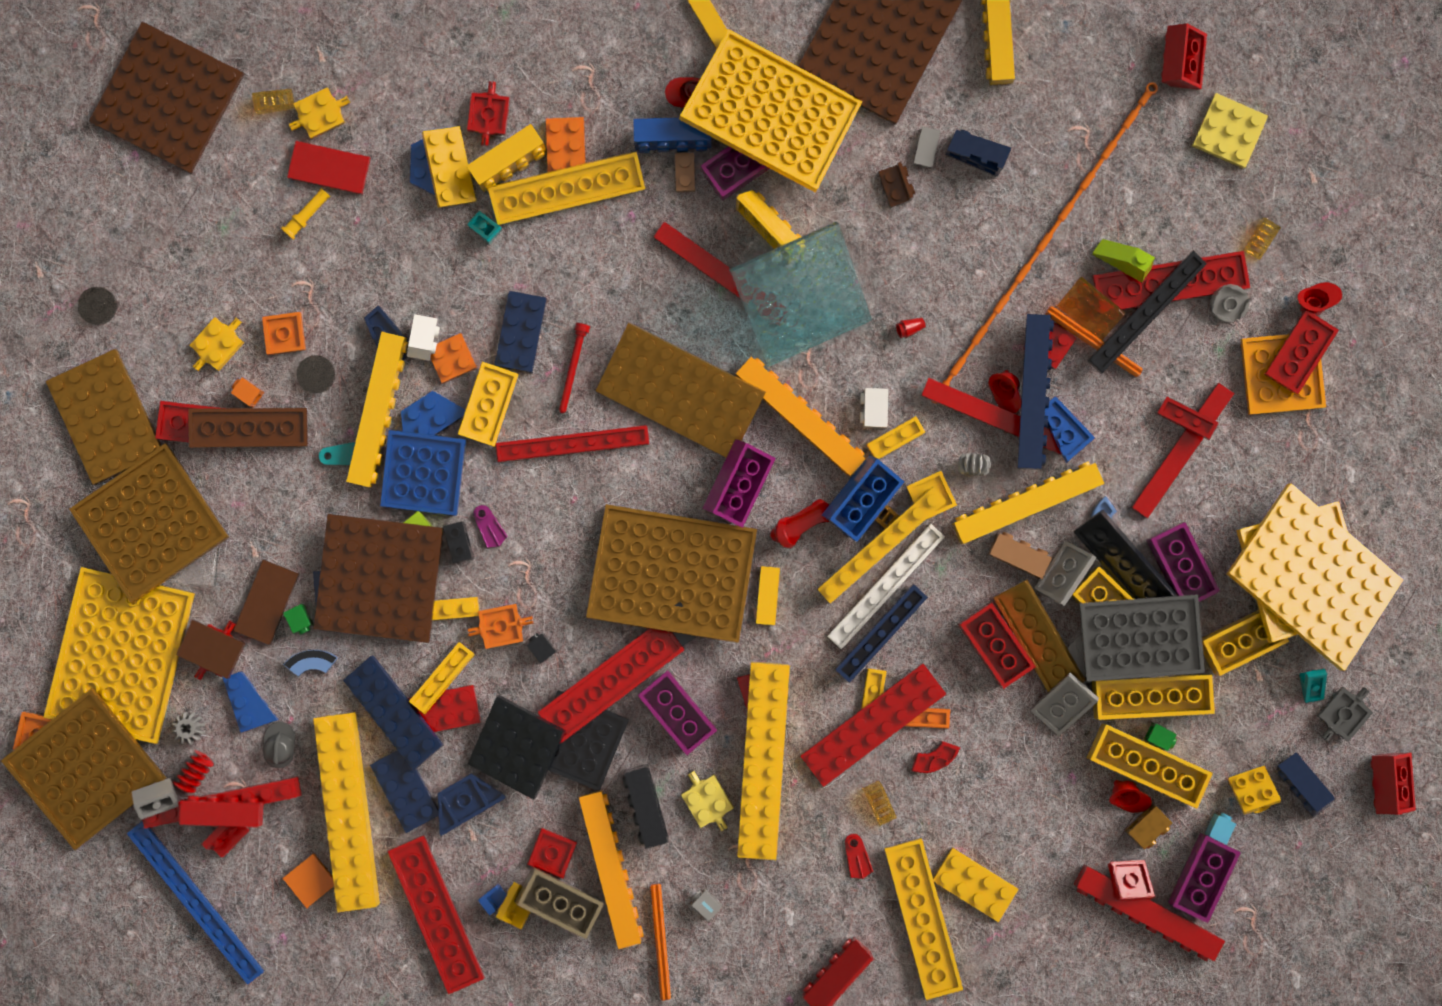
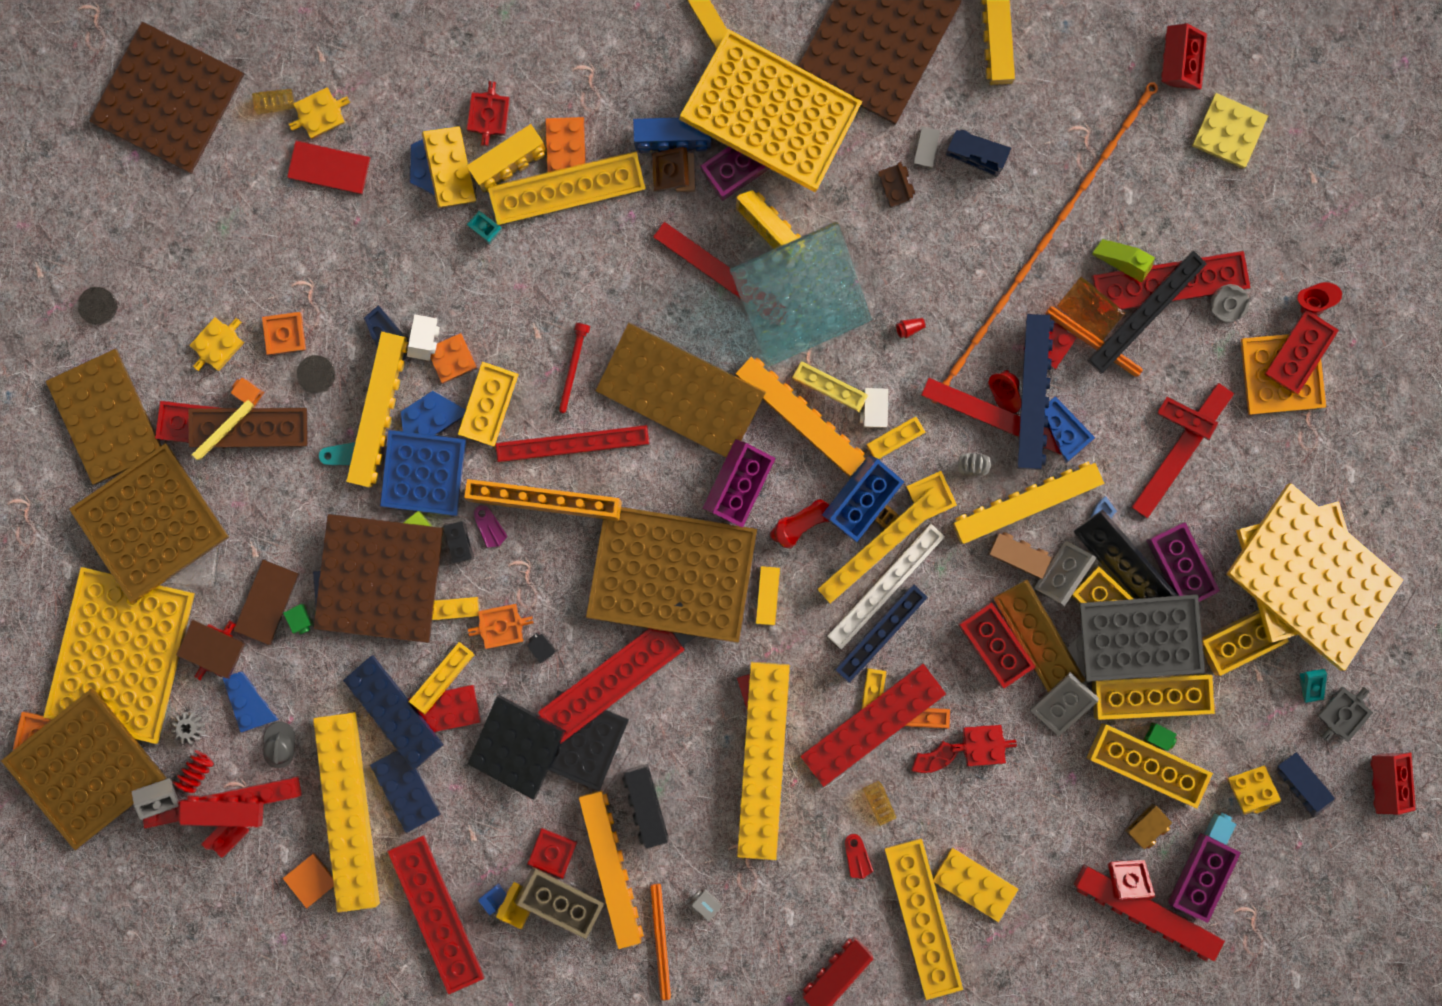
(196, 903): blue plate -> none
(223, 430): none -> light yellow tile
(299, 220): yellow pin -> none
(309, 660): tile -> none
(464, 801): dark blue wing -> none
(520, 331): dark blue plate -> none
(543, 499): none -> light orange brick
(670, 169): none -> reddish brown plate
(677, 712): magenta brick -> none
(680, 90): red piece -> none
(707, 801): light yellow plate -> none
(830, 386): none -> light yellow tile
(983, 745): none -> red plate
(1128, 797): red piece -> none
(1275, 229): clear yellow slope -> none

